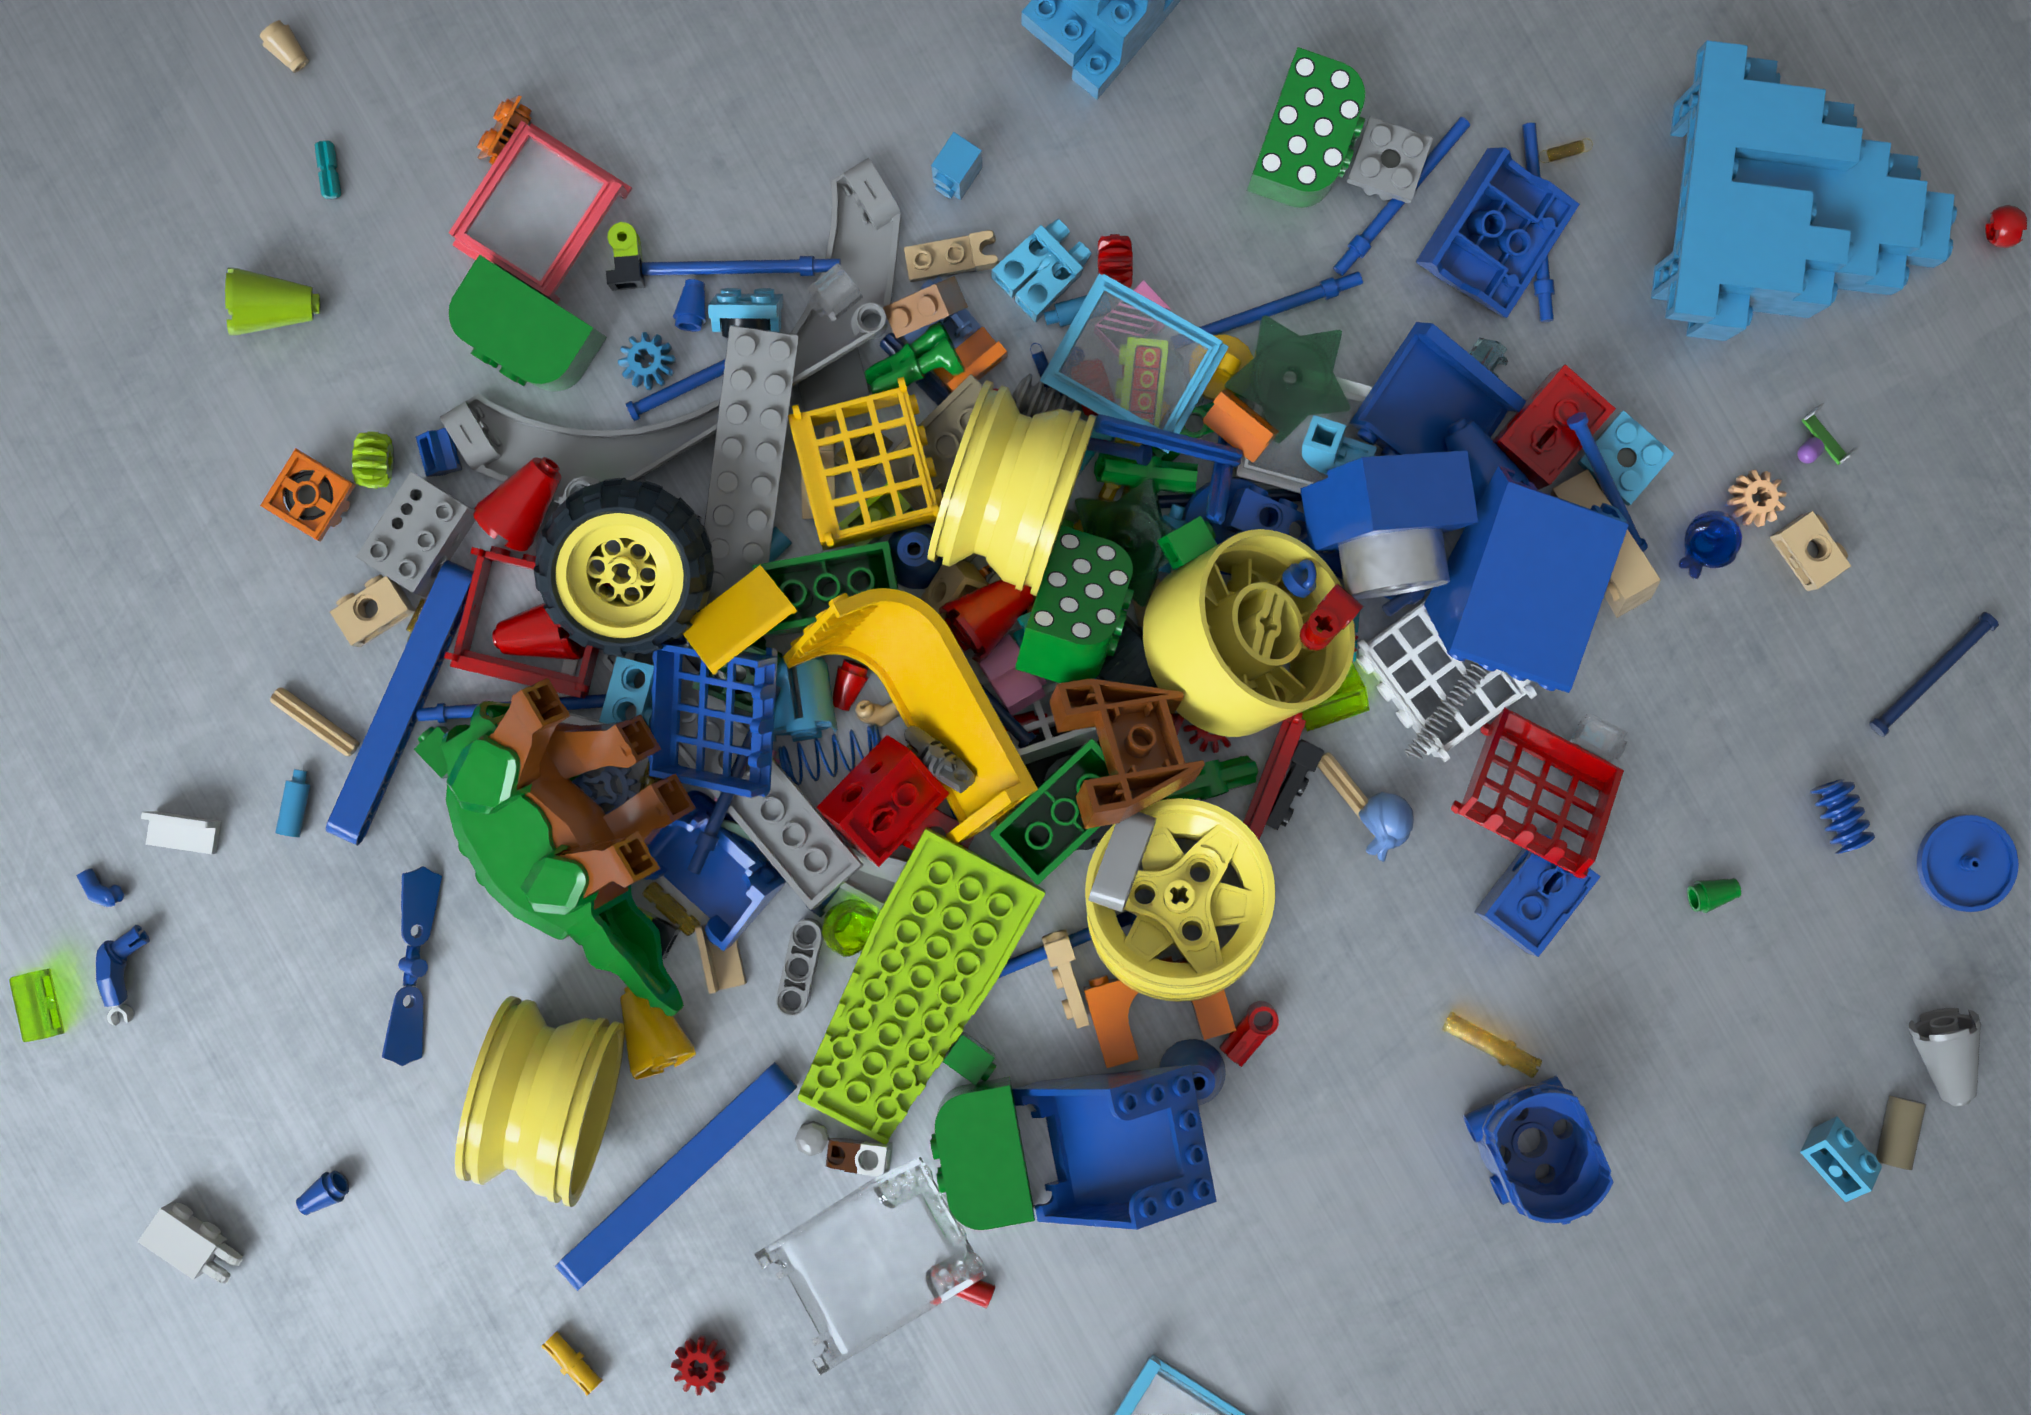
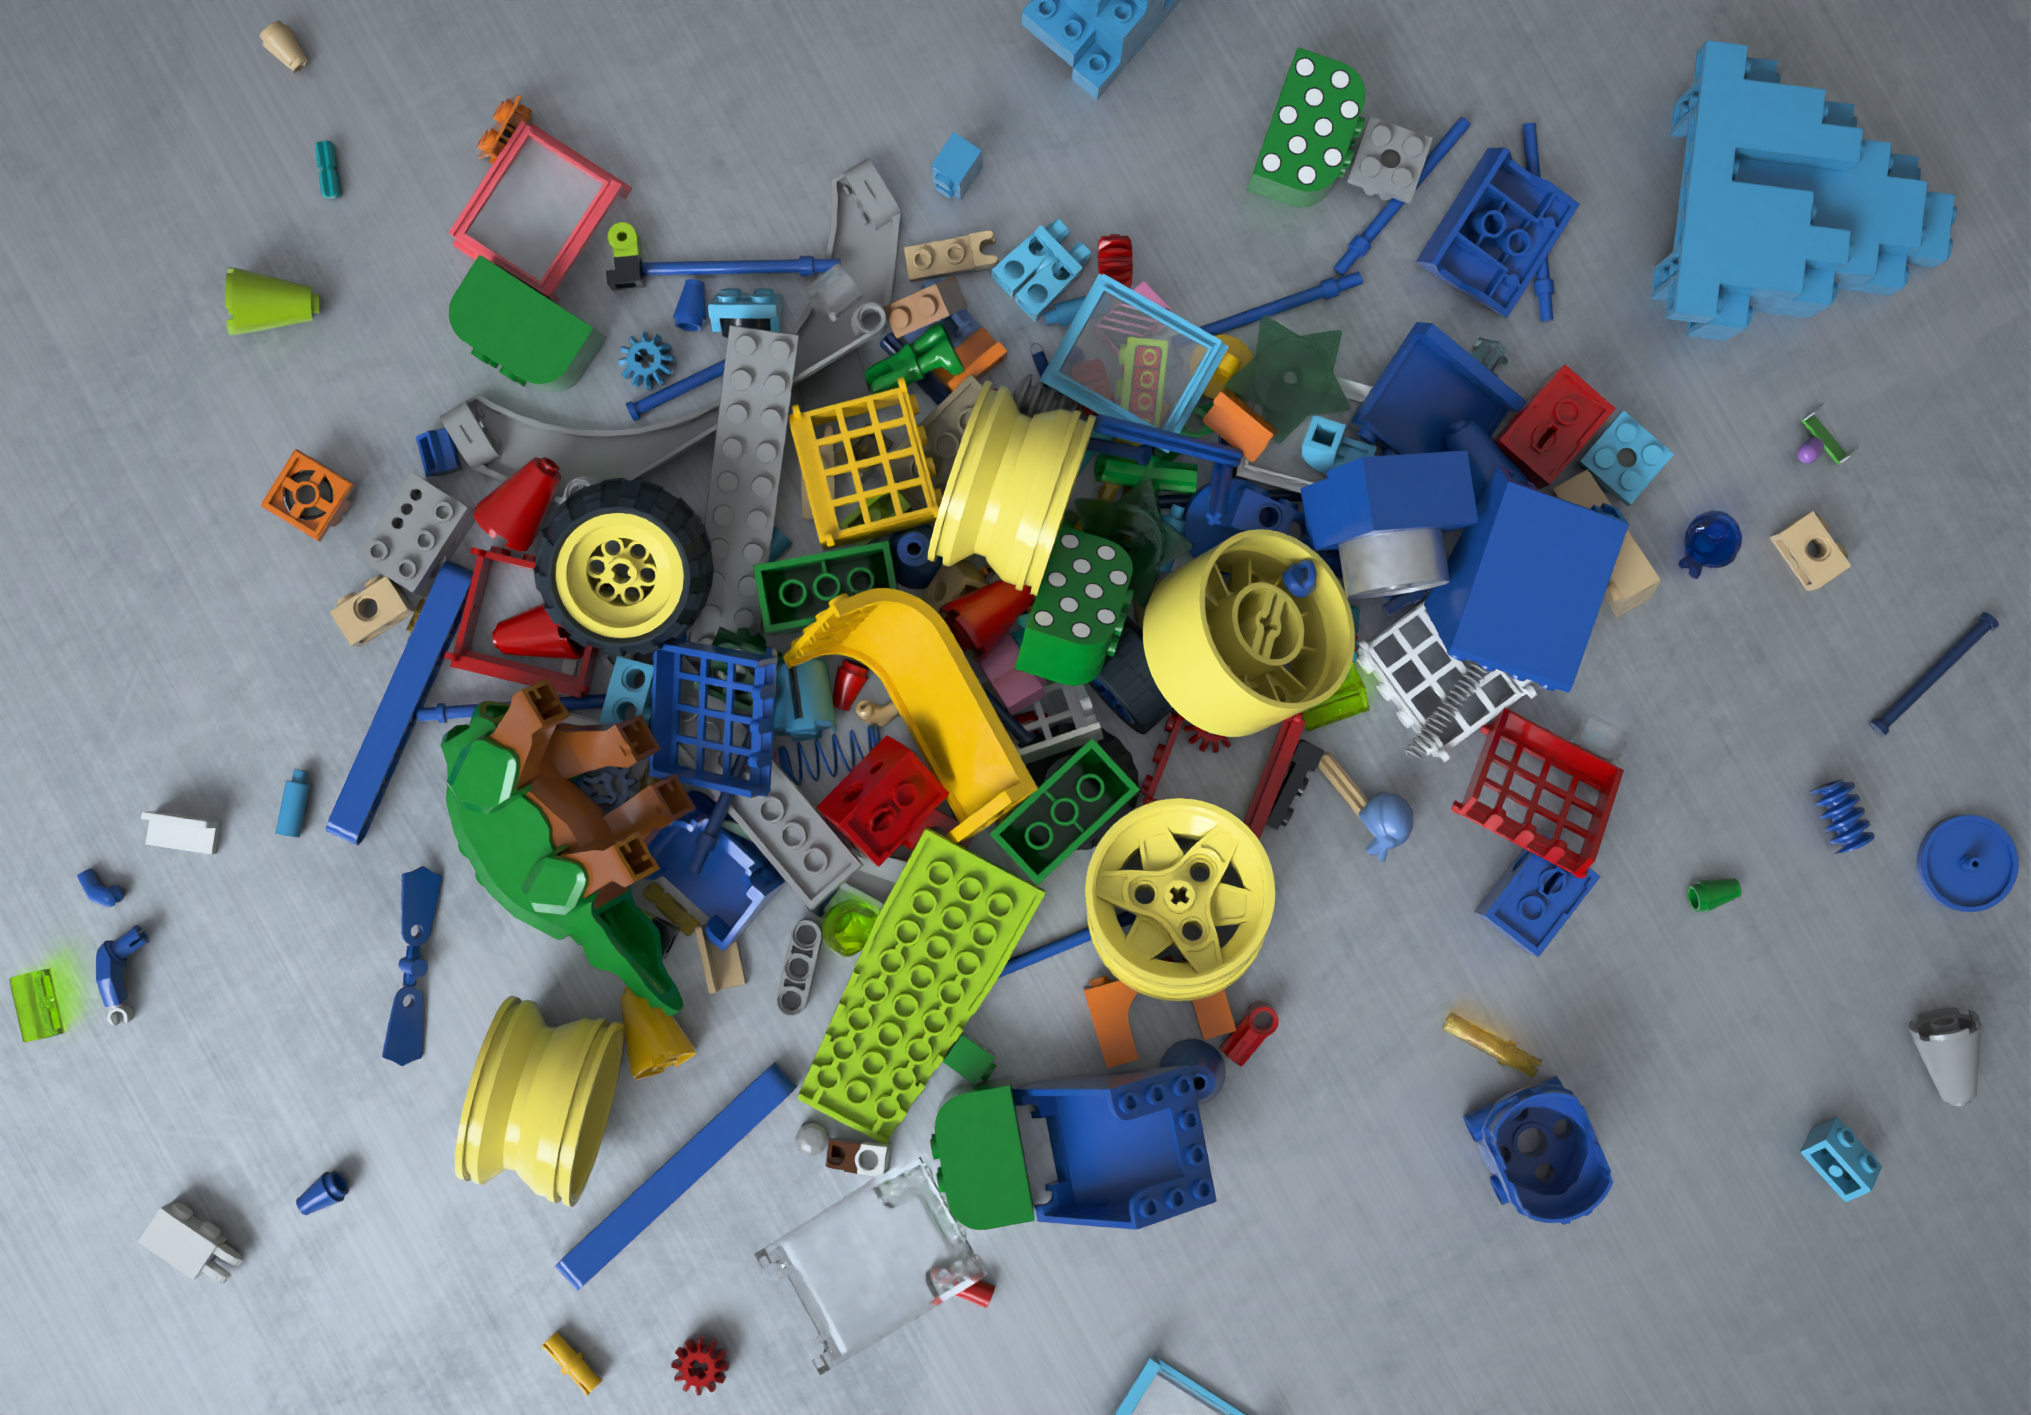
(314, 721): tan axle -> none
(372, 459): lime gear -> none
(431, 751): green brick -> none
(737, 619): yellow piece -> none
(939, 759): dark grey hinge -> none
(1060, 954): tan plate -> none
(1122, 861): light grey beam -> none
(1135, 742): dark orange wedge -> none
(1188, 542): green brick -> none
(1219, 778): green piece -> none
(1331, 617): red piece -> none
(1566, 150): clear yellow piece -> none
(1578, 423): blue bar -> none
(1756, 485): light nougat gear -> none
(1900, 1132): dark tan brick -> none
(2006, 226): red piece -> none

